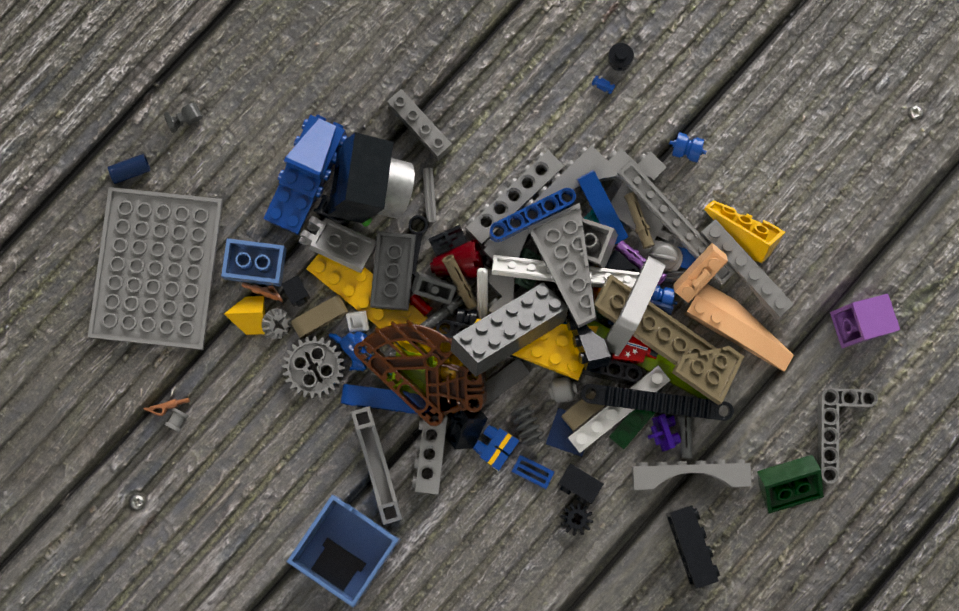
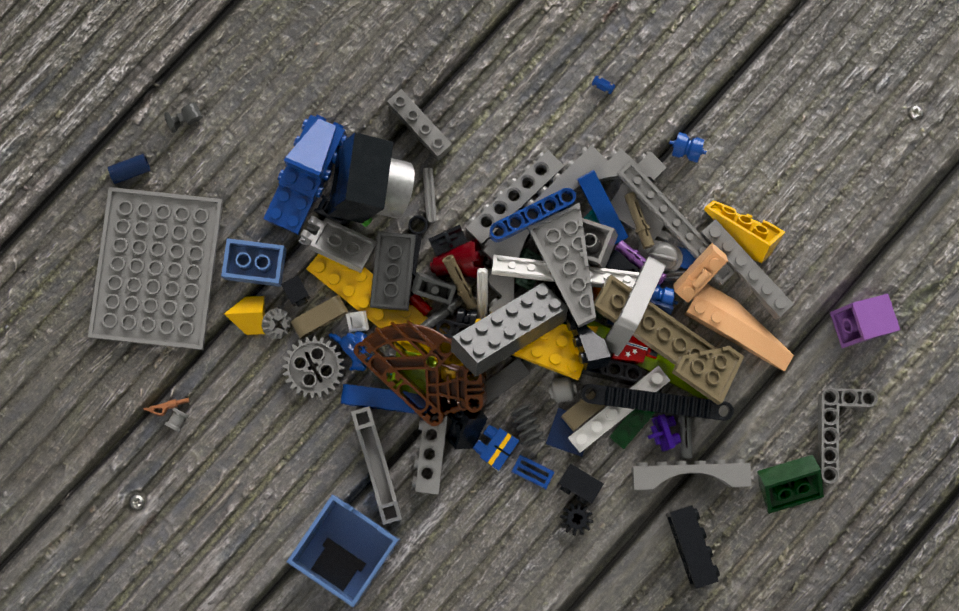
(265, 291): nougat hand -> none
(620, 56): black piece -> none

